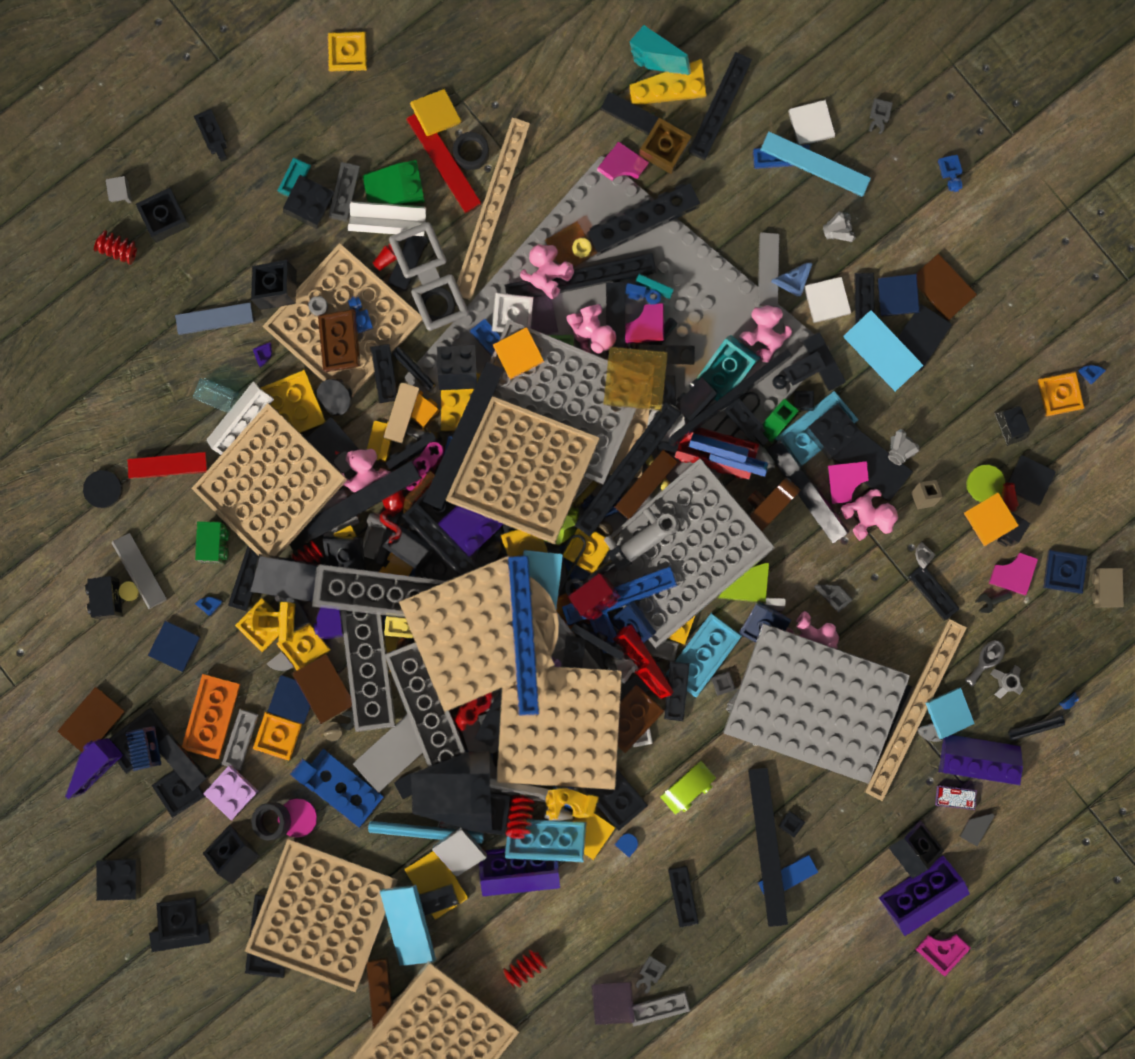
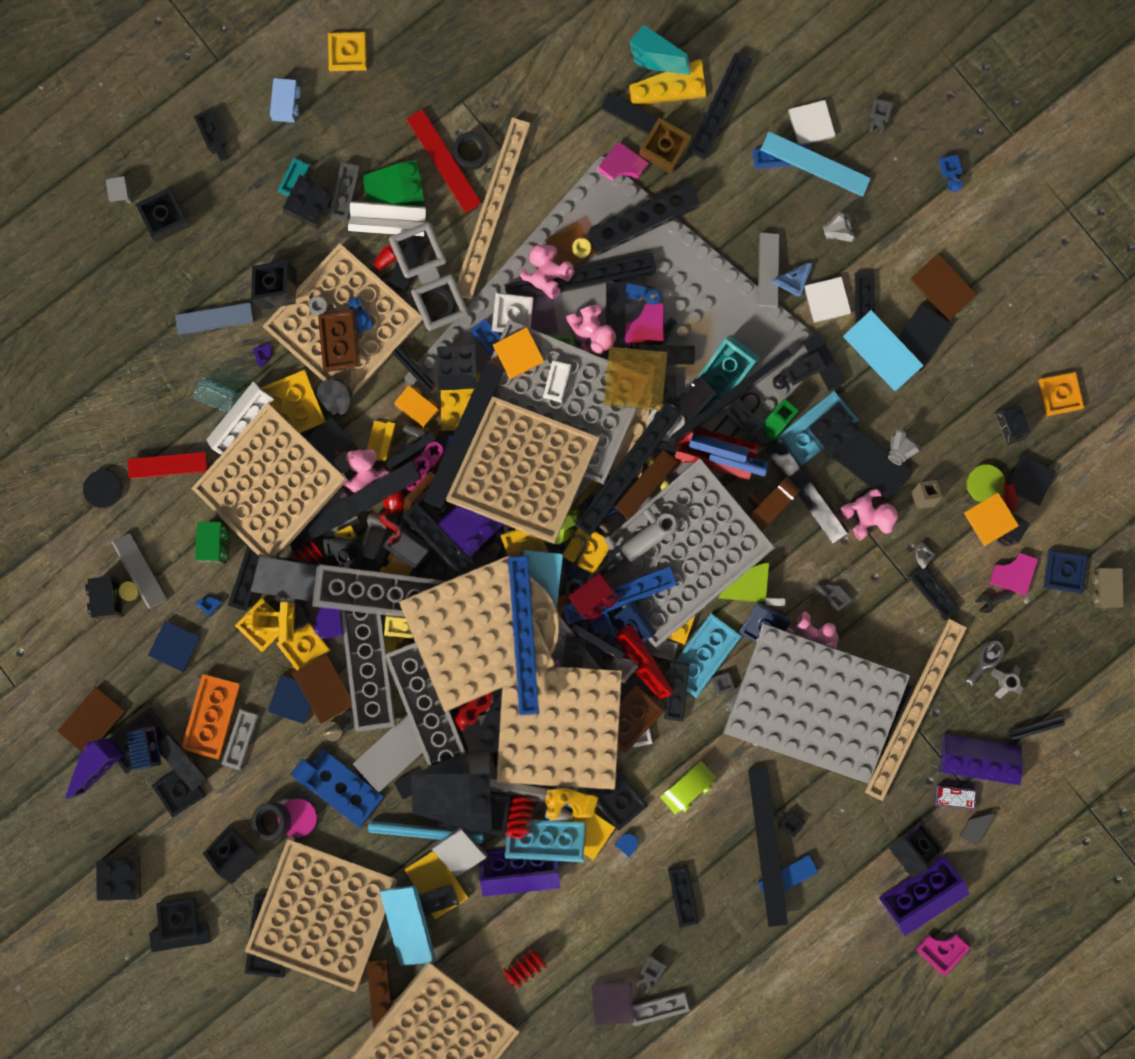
(115, 248): red piece -> none
(230, 792): lavender plate -> none
(277, 736): light orange tile -> none
(280, 663): light grey tile -> none
(284, 100): none -> light blue brick
(384, 373): black tile -> none
(401, 412): tan tile -> none
(435, 112): yellow tile -> none
(557, 381): none -> white tile
(664, 290): teal tile -> none
(764, 456): light grey cone -> none
(766, 319): bright pink animal -> none
(804, 400): black tile -> none
(845, 479): dark pink tile -> none
(898, 295): dark blue tile -> none
(928, 732): light grey tile -> none
(949, 713): medium azure tile -> none
(1069, 701): blue tile -> none
(1091, 372): blue tile -> none

